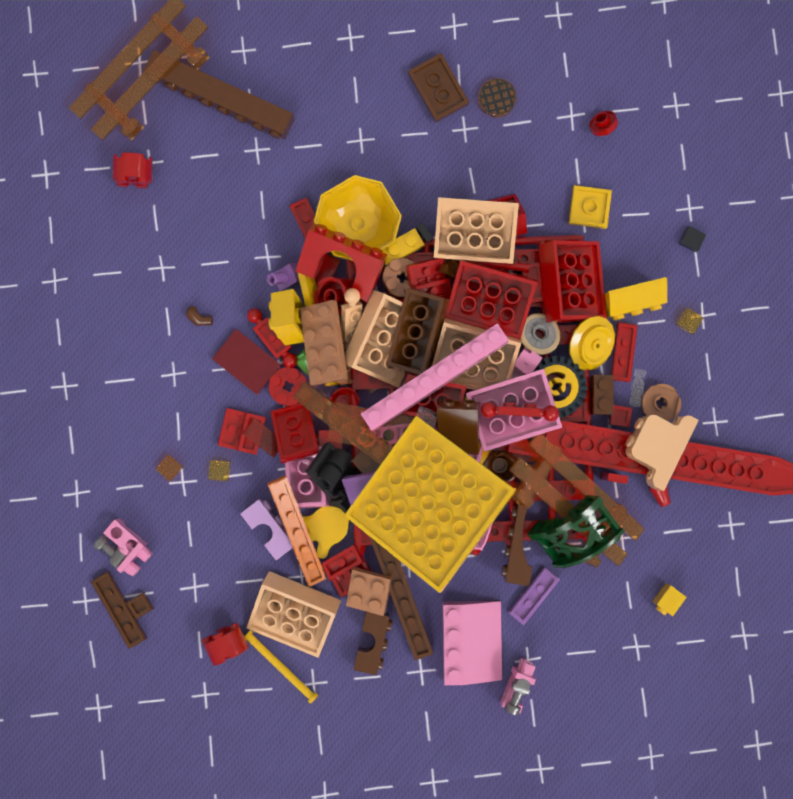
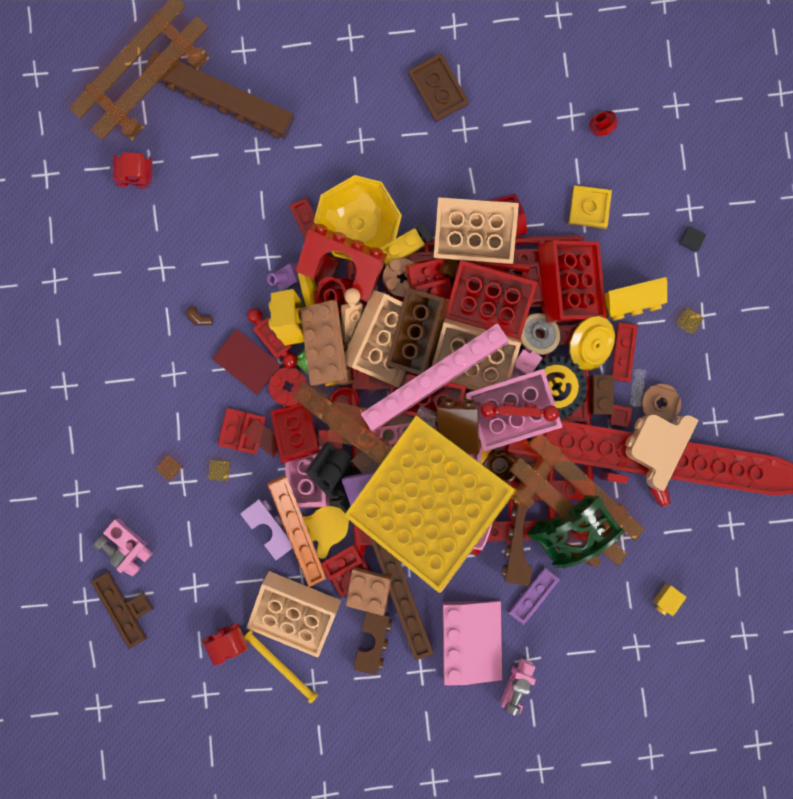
(497, 97): tile -> none

